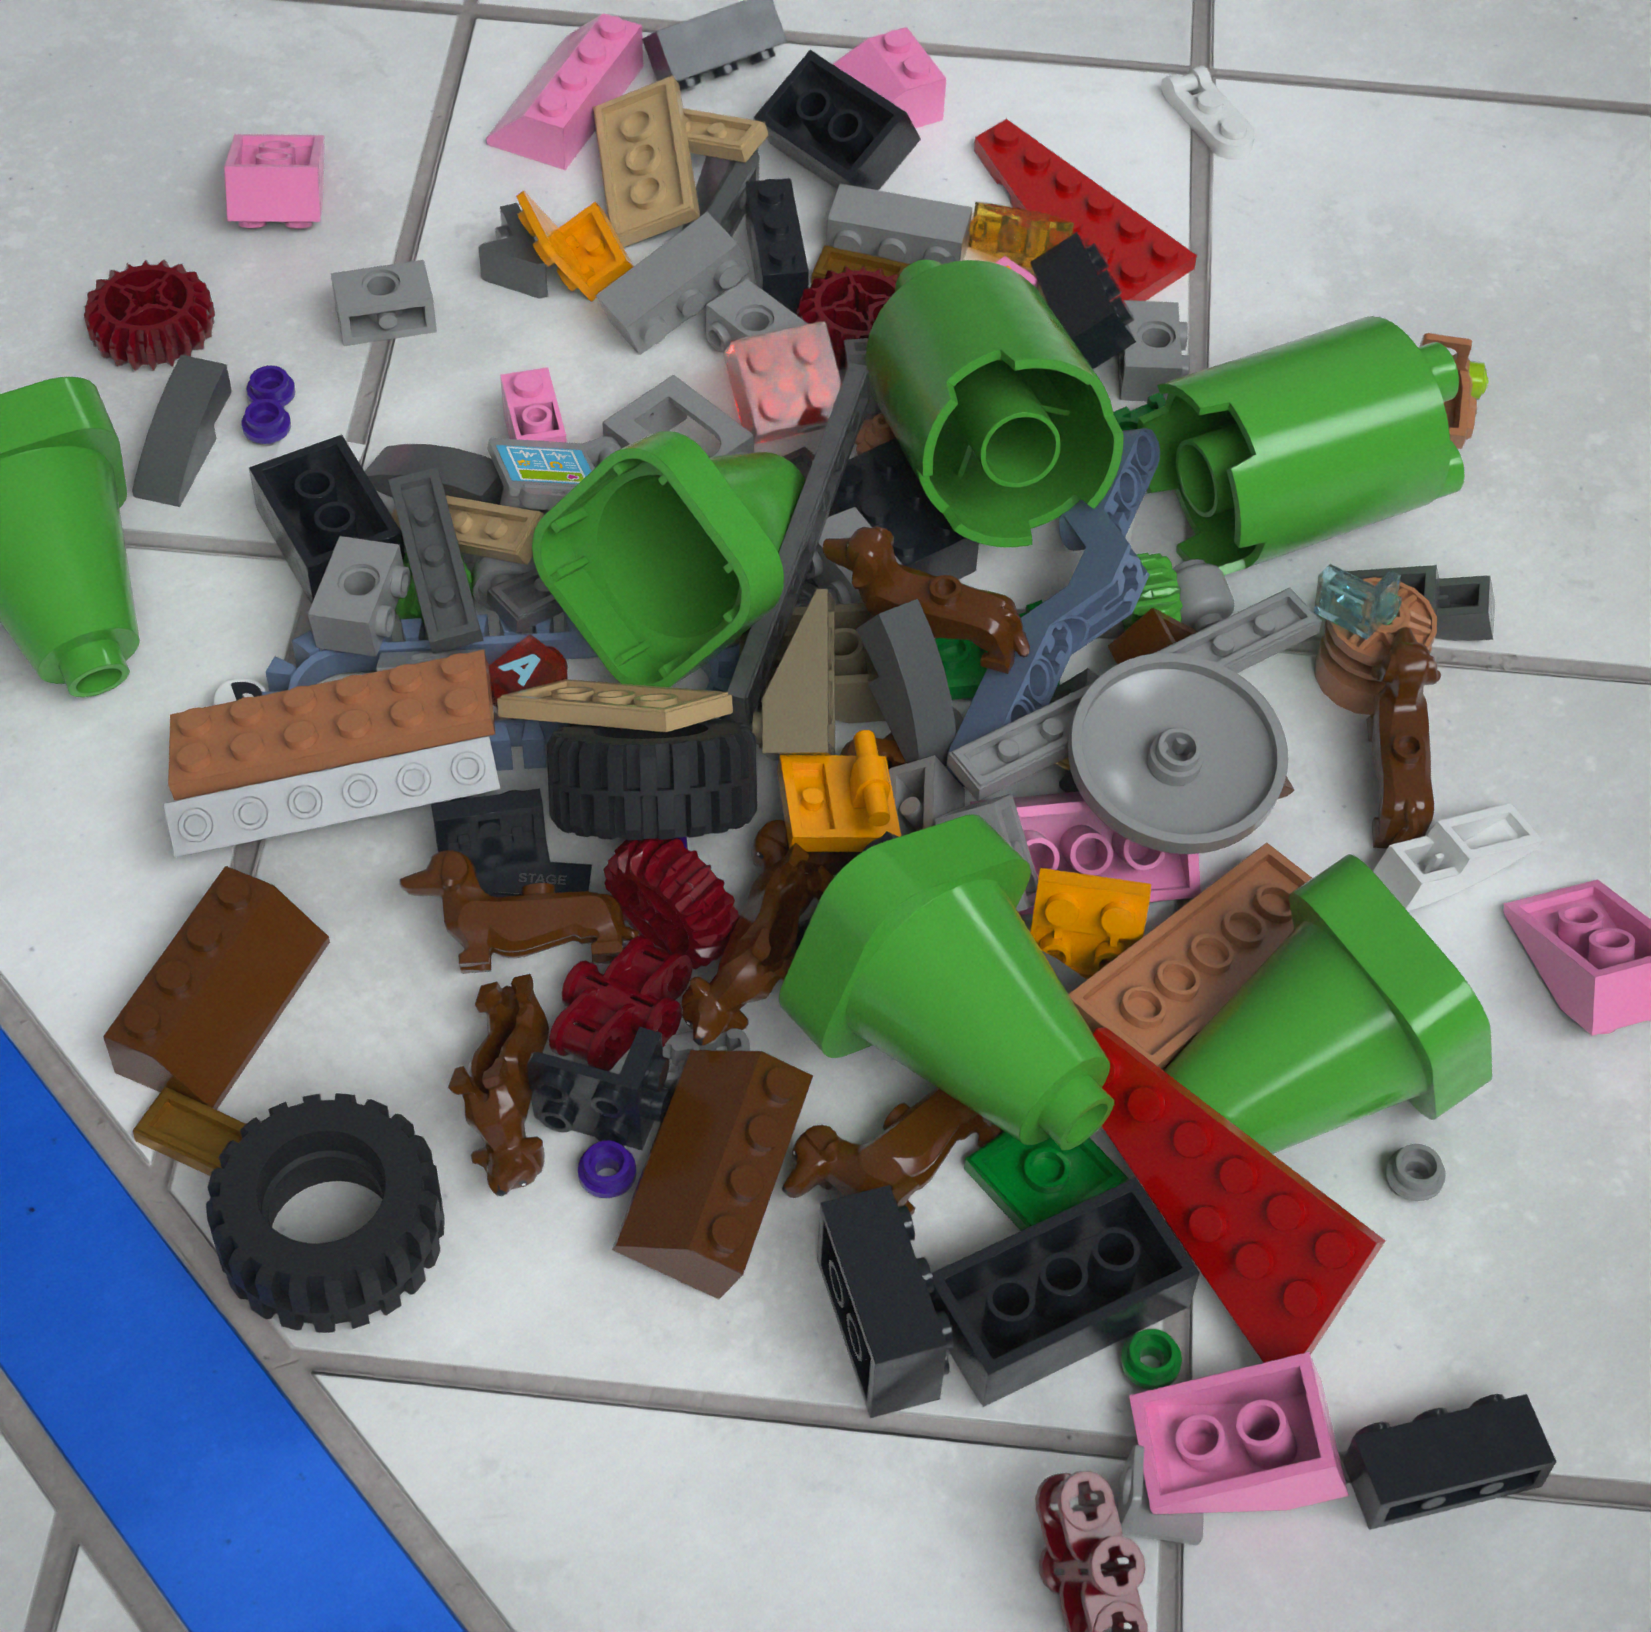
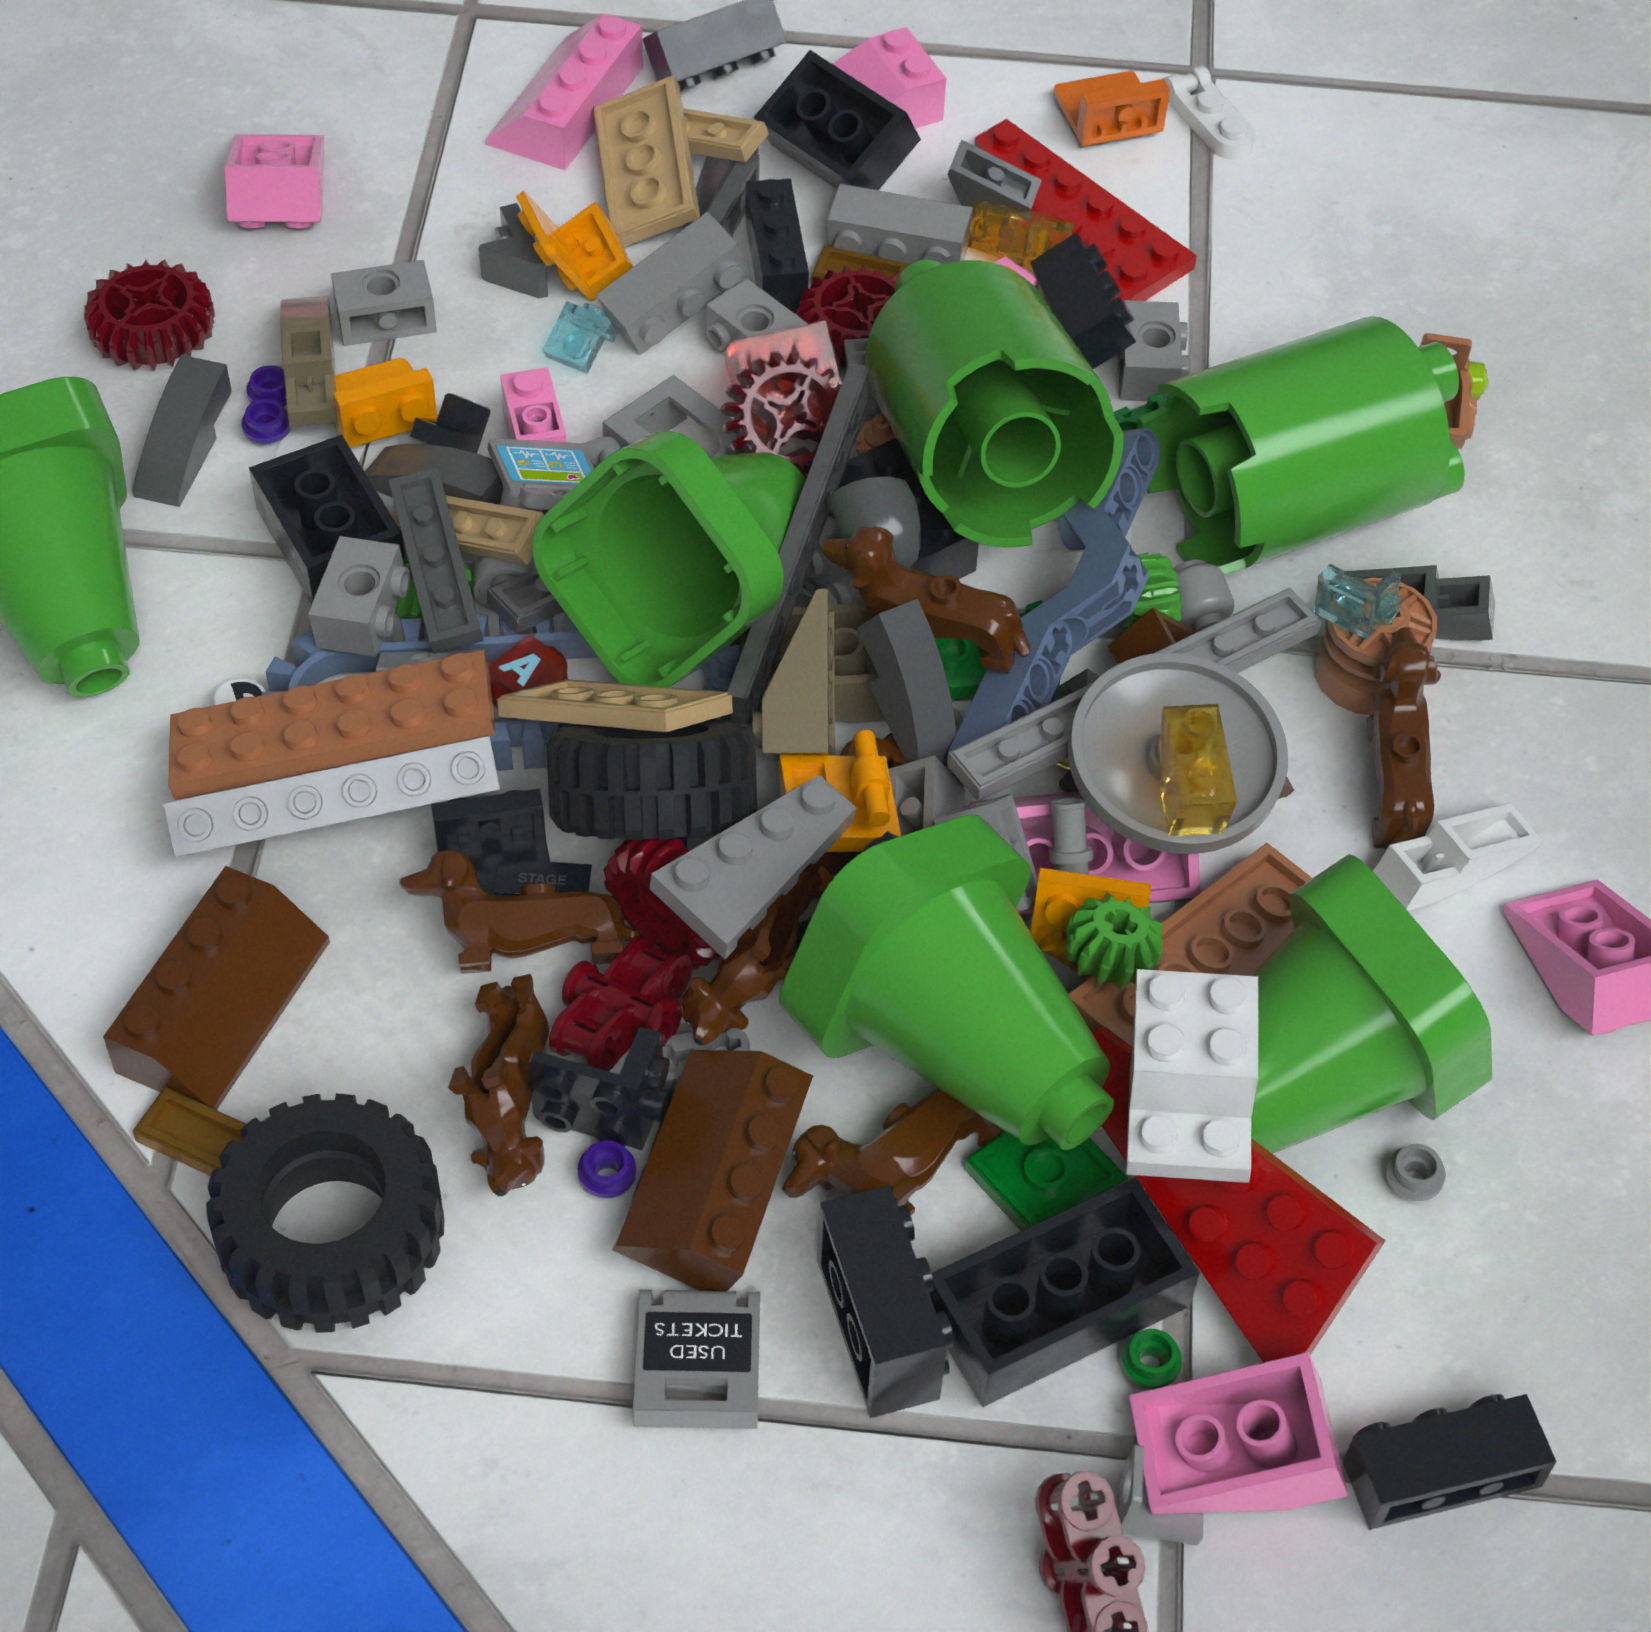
(308, 360): none -> dark tan slope
(382, 401): none -> light orange bracket
(457, 426): none -> black bracket
(579, 335): none -> clear light blue bracket
(697, 1342): none -> container
(744, 869): none -> light grey wing
(806, 382): none -> dark red gear
(879, 503): none -> dark grey piece
(983, 177): none -> dark grey slope
(1070, 840): none -> light grey pin
(1113, 106): none -> orange bracket
(1113, 940): none -> bright green gear
(1193, 1075): none -> white bracket
(1195, 771): none -> clear yellow slope

